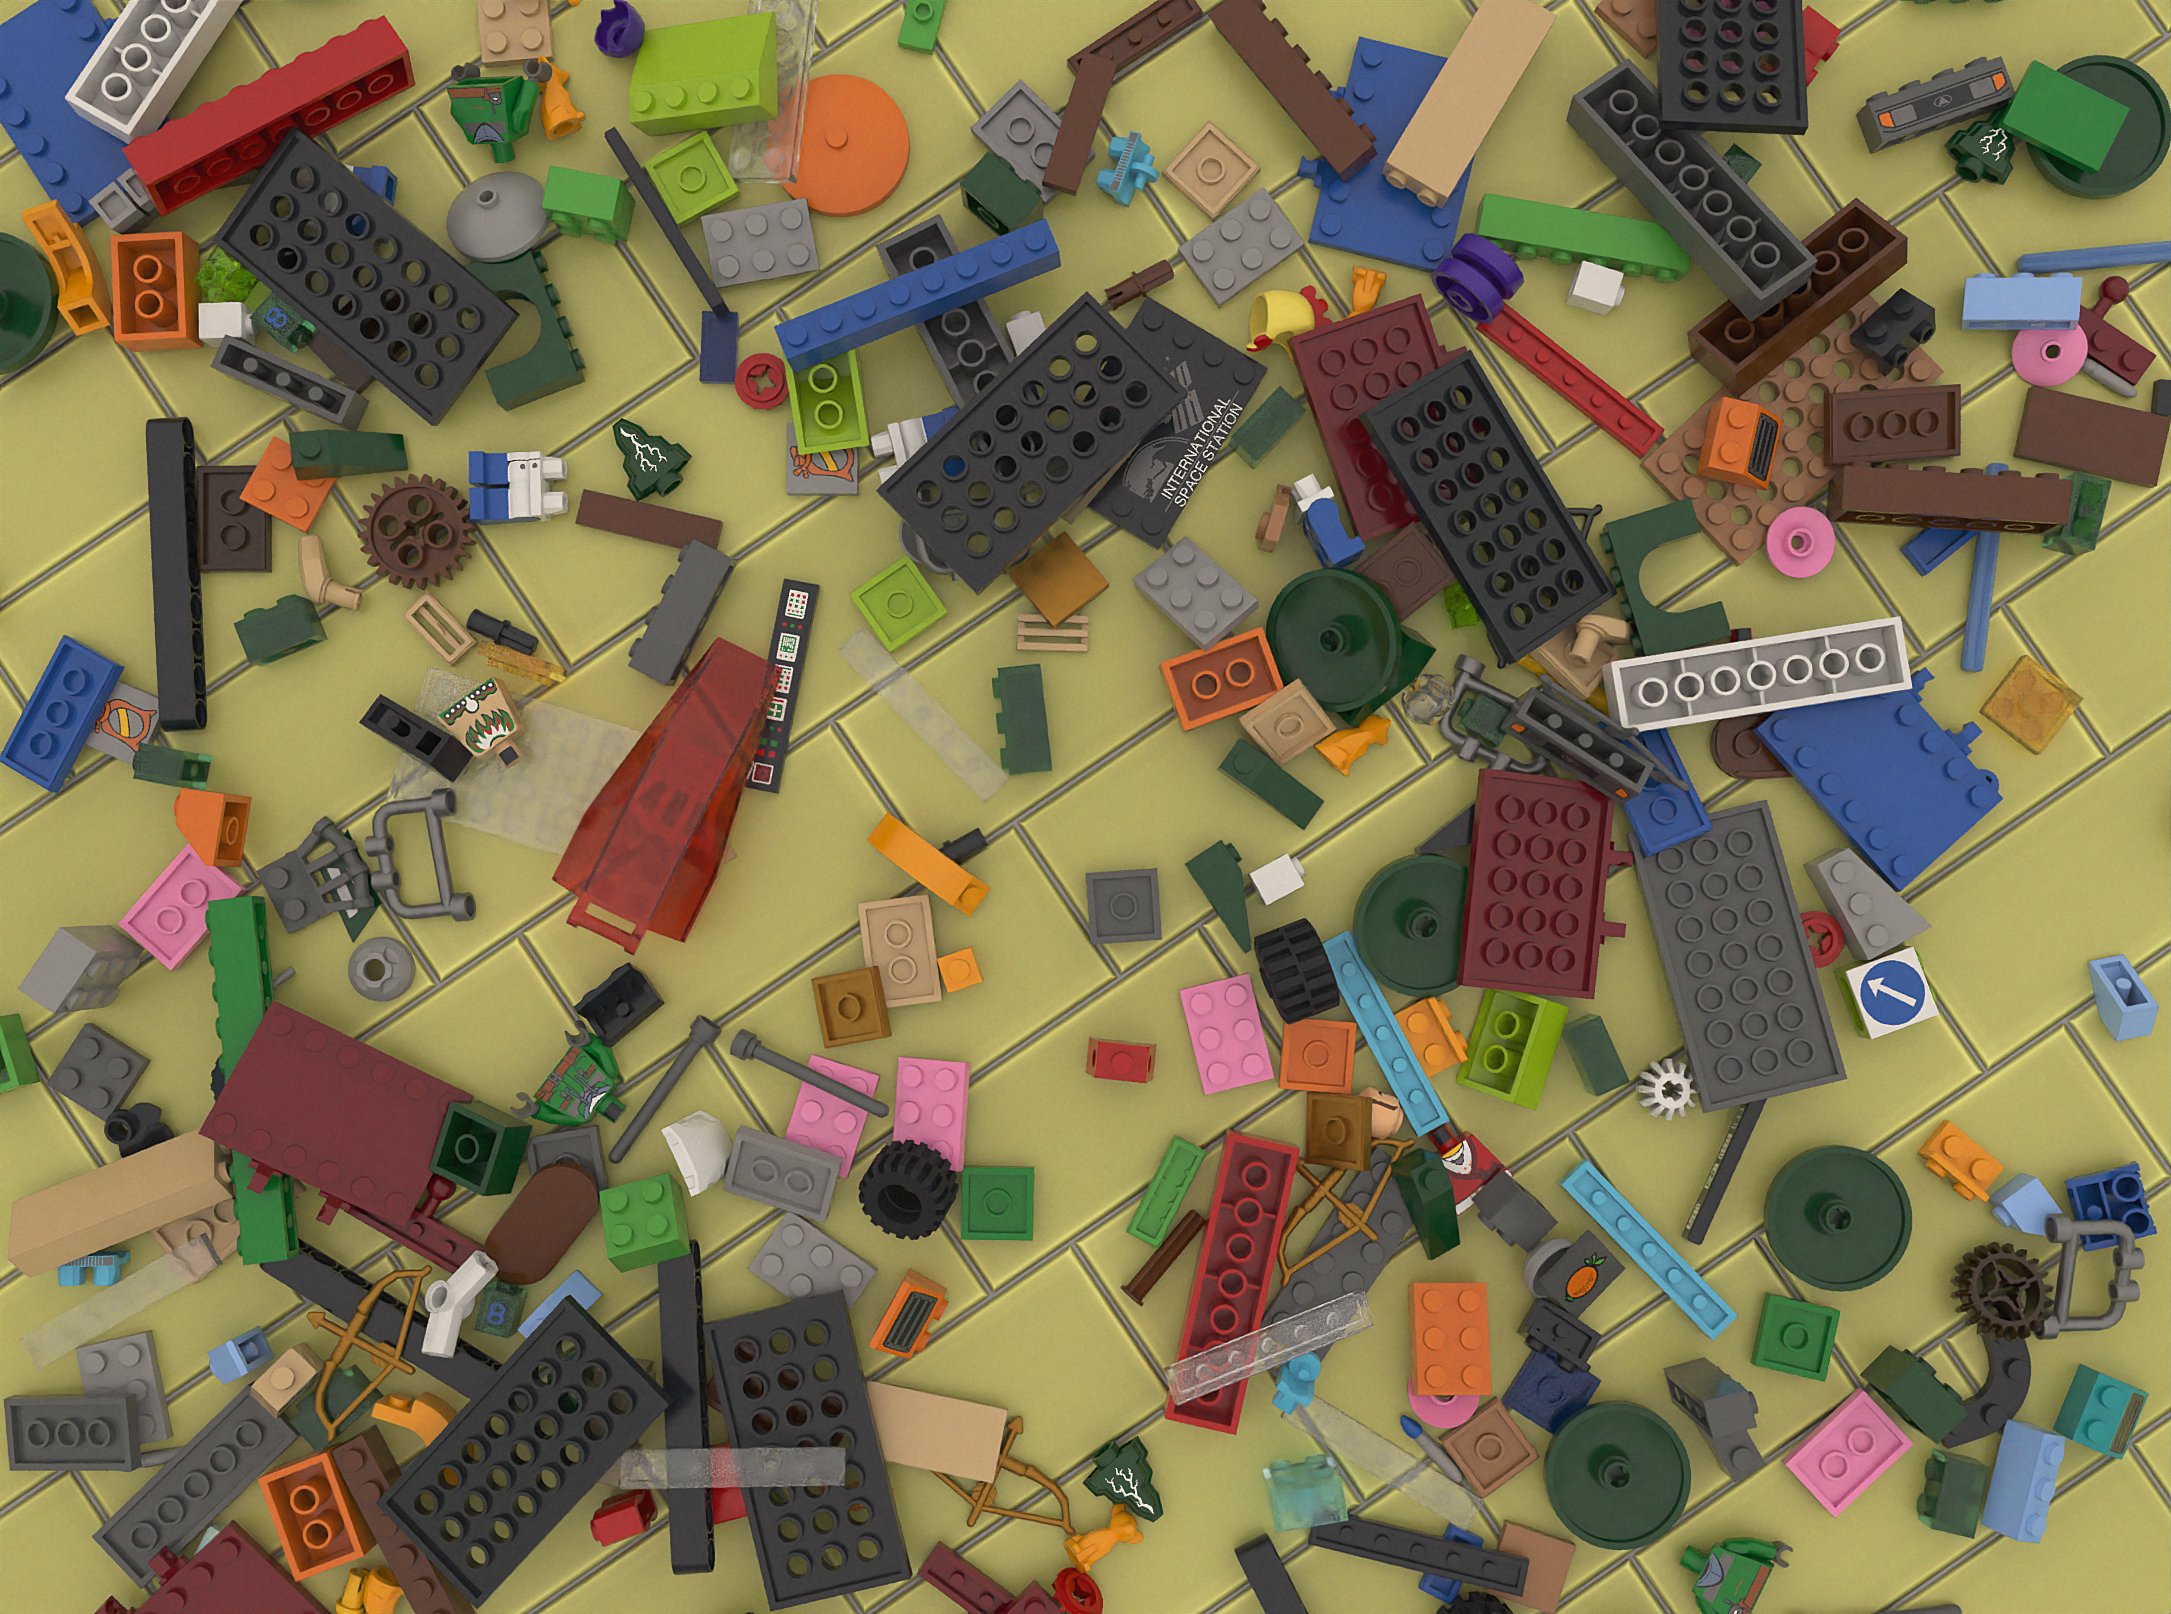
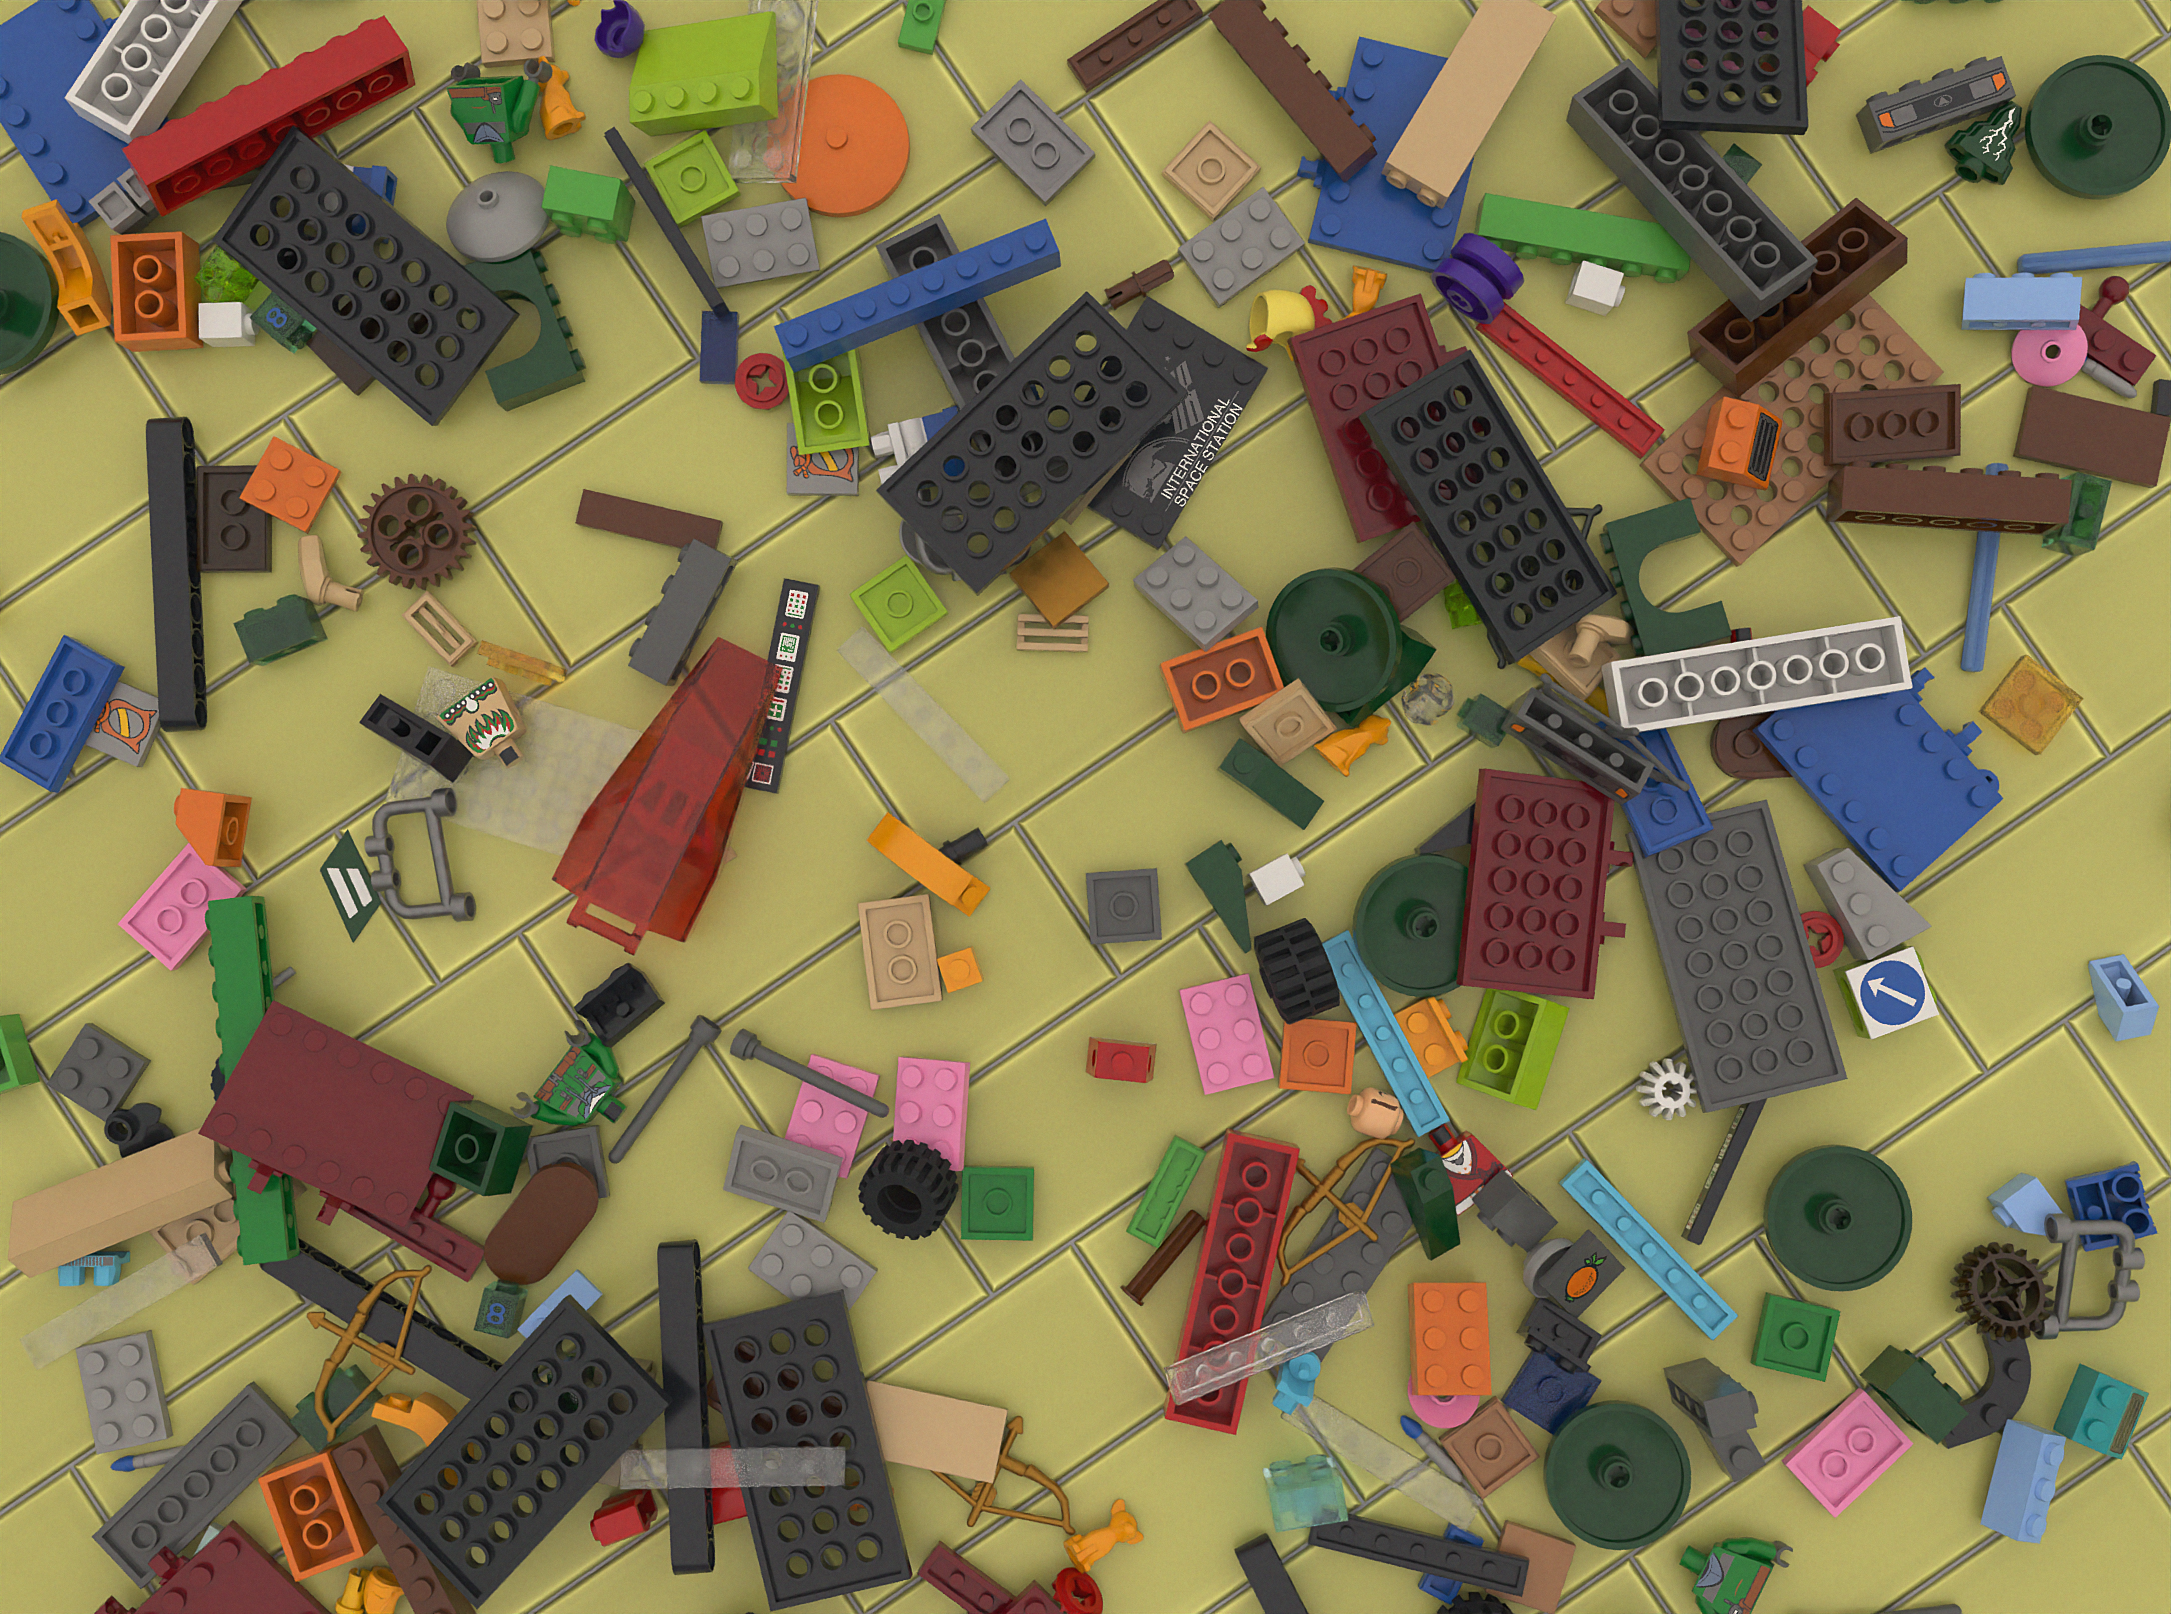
(72, 1432): dark grey plate -> none
(81, 968): light grey brick -> none
(171, 766): clear green brick -> none
(240, 1355): light blue slope -> none
(287, 1379): tan torso -> none
(290, 383): dark grey brick -> none
(296, 889): dark grey plate -> none
(345, 453): dark green slope -> none
(398, 969): light grey piece -> none
(454, 1301): white piece -> none
(502, 632): black axle -> none
(515, 487): hips -> none
(644, 1222): bright green brick -> none
(649, 460): dark green rock -> none
(700, 1149): white slope -> none
(851, 1007): pearl gold tile -> none
(909, 1315): slope -> none
(1000, 197): dark green brick -> none
(1022, 720): clear green brick -> none
(1024, 330): white brick -> none
(1079, 123): reddish brown tile -> none
(1126, 1478): dark green rock -> none
(1132, 170): medium azure hips -> none
(1266, 427): clear green brick -> none
(1272, 522): medium nougat wing -> none
(1322, 525): blue hips -> none
(1339, 1130): pearl gold tile -> none
(1469, 748): flat silver bar -> none
(1594, 1055): clear green brick -> none
(1815, 542): bright pink dish -> none
(1895, 330): black bracket -> none
(1933, 547): blue tile -> none
(1952, 1493): clear green brick -> none
(1961, 1160): light orange bracket -> none
(2063, 117): green tile -> none

